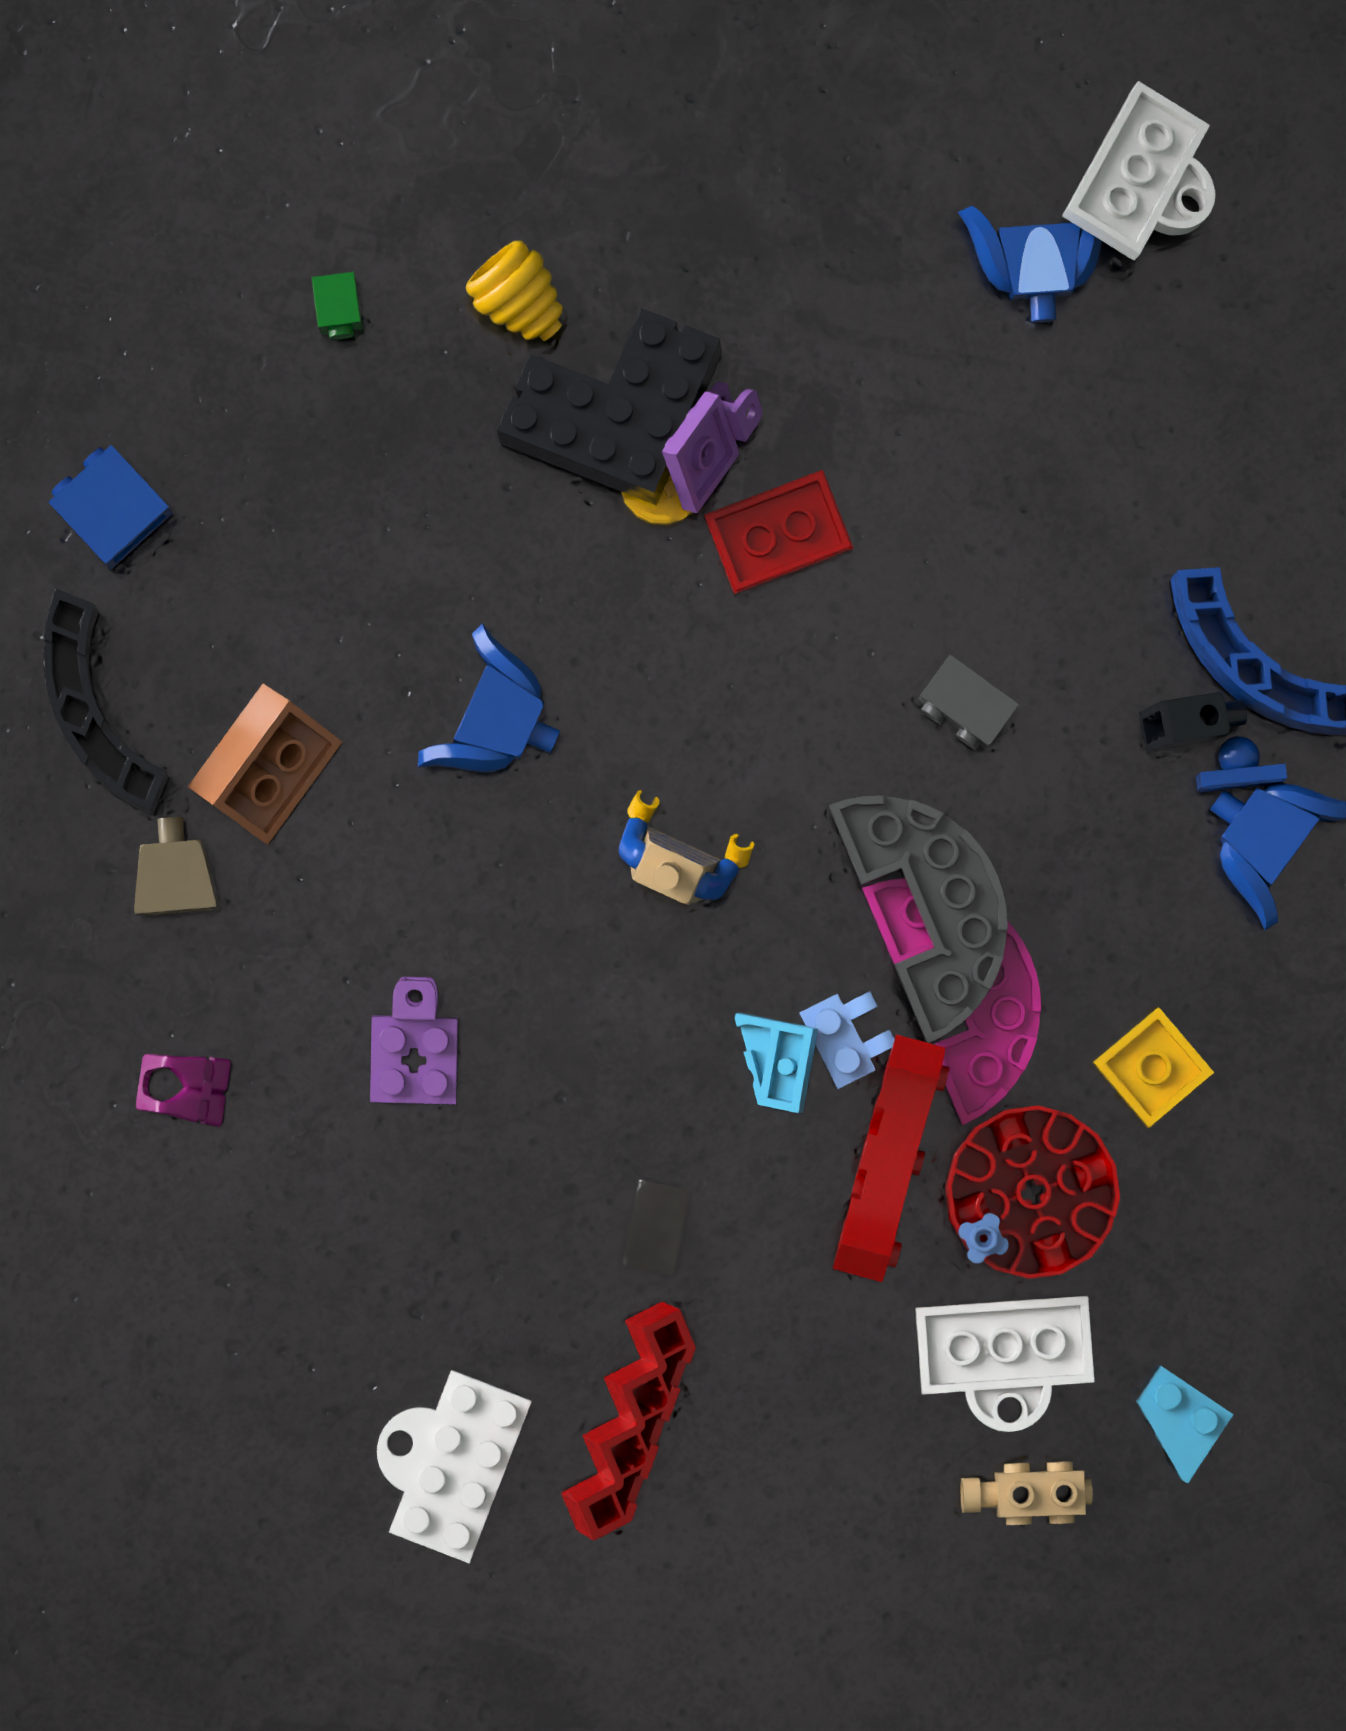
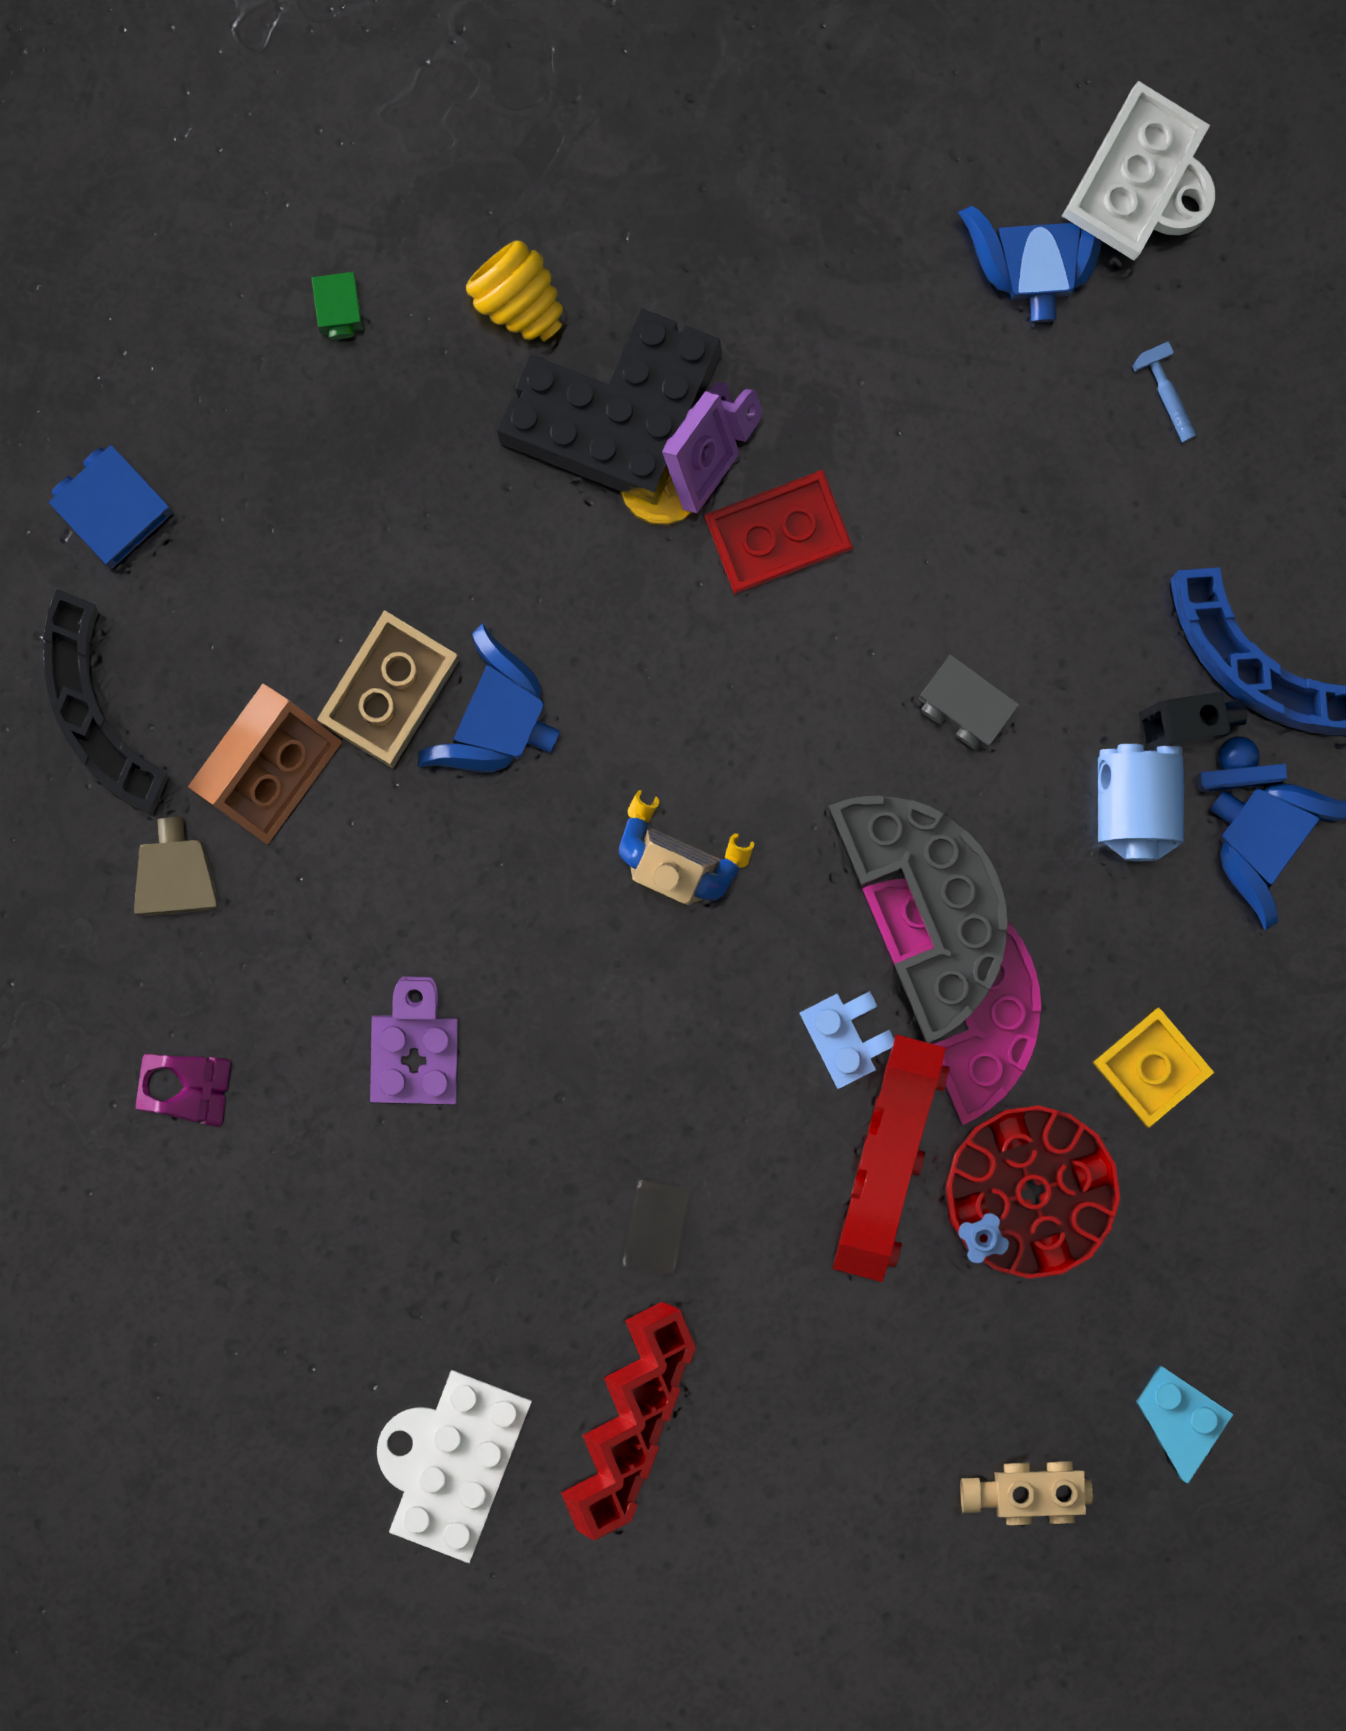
(388, 689): none -> tan brick
(779, 1060): medium azure wing -> none
(1005, 1353): white plate -> none
(1141, 801): none -> light blue cylinder
(1167, 389): none -> medium blue piece

